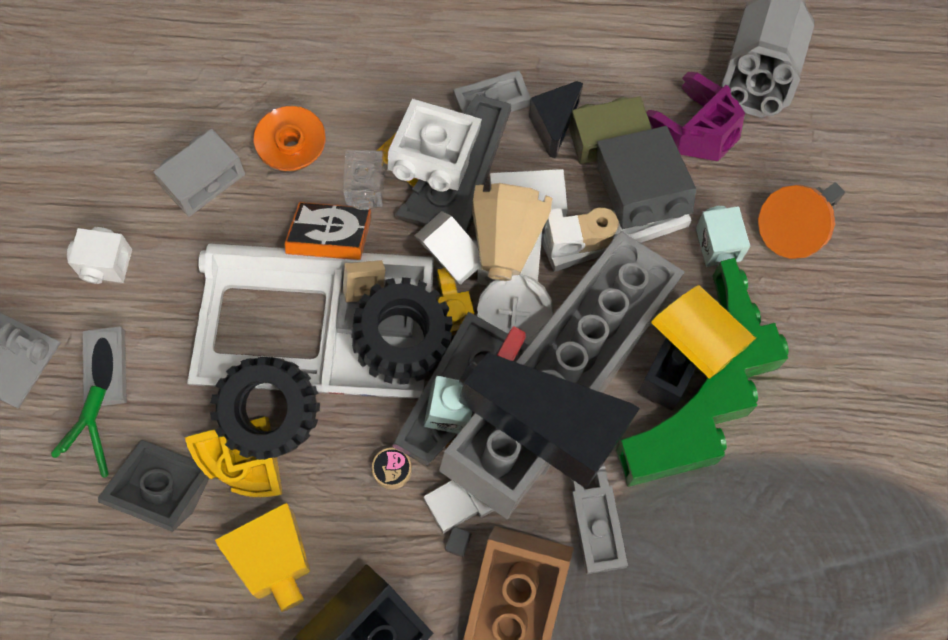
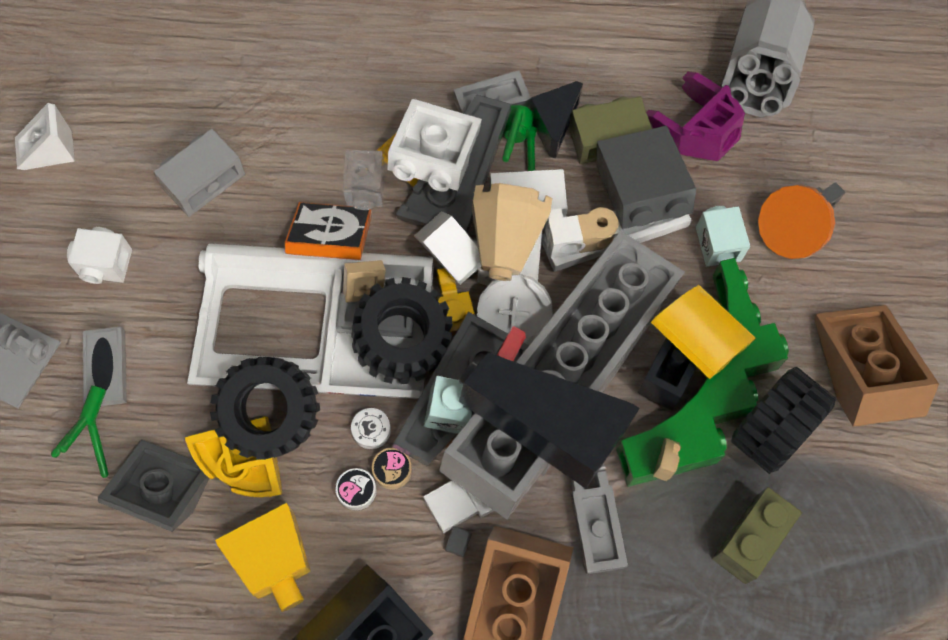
(44, 140): none -> white slope
(289, 125): orange dish -> none
(356, 489): none -> tile
(370, 428): none -> white tile
(517, 130): none -> green plant
(667, 460): none -> tan tile
(757, 536): none -> olive brick
(783, 420): none -> black tyre
(874, 366): none -> medium nougat slope

